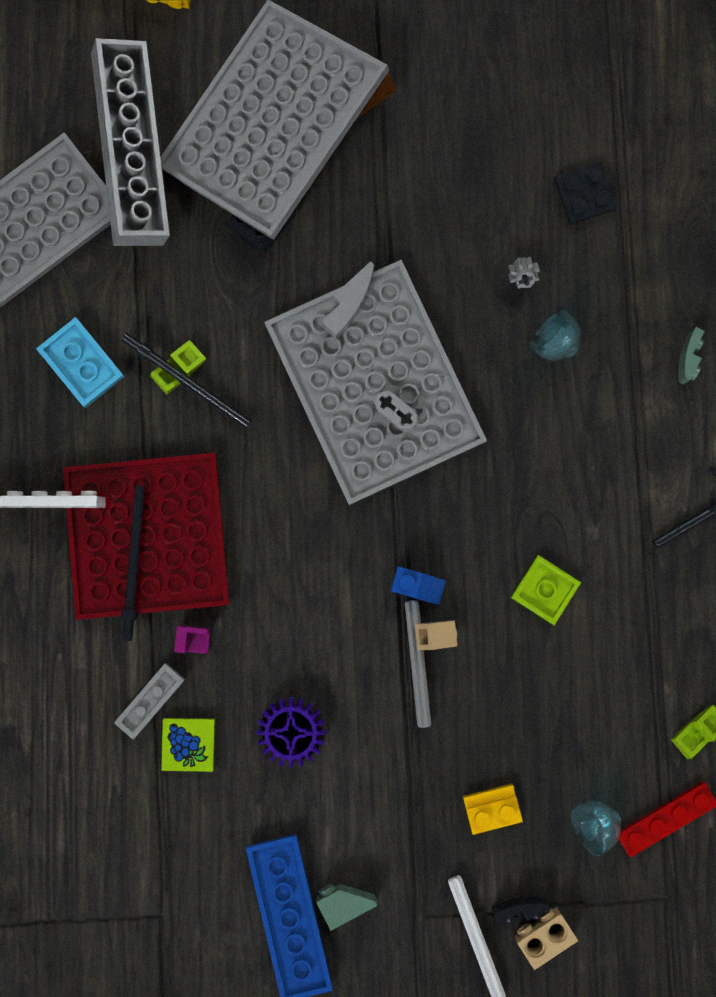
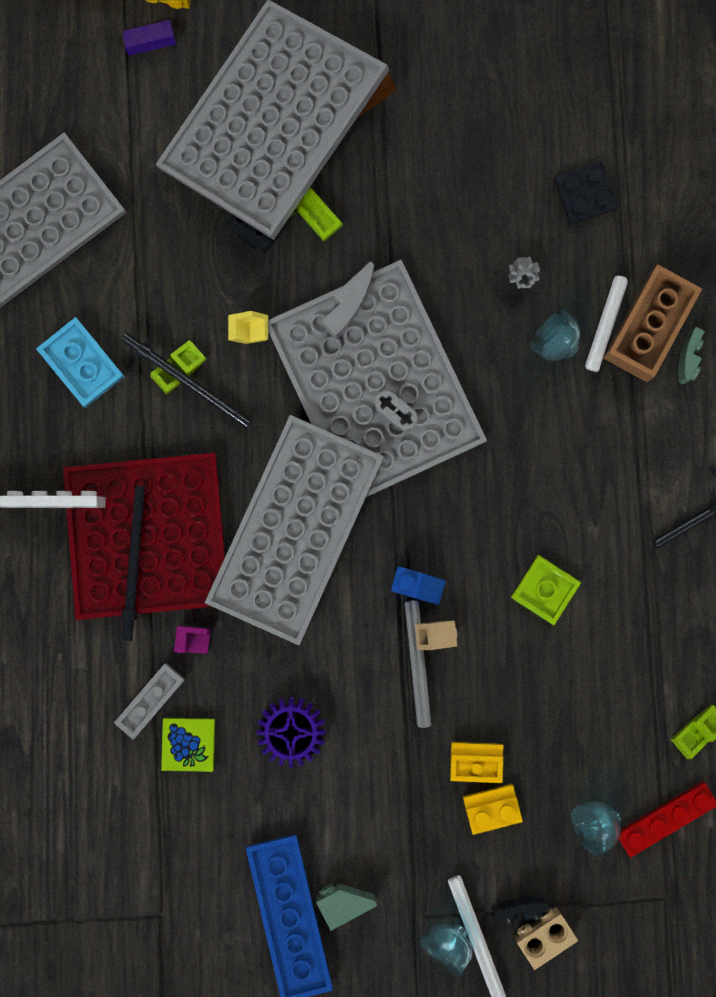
(129, 143): light grey brick -> none
(149, 37): none -> dark purple slope
(248, 327): none -> light yellow panel
(294, 530): none -> light grey plate
(318, 215): none -> lime plate
(449, 946): none -> clear light blue cylinder
(476, 762): none -> yellow plate
(606, 323): none -> white axle
(652, 323): none -> medium nougat brick

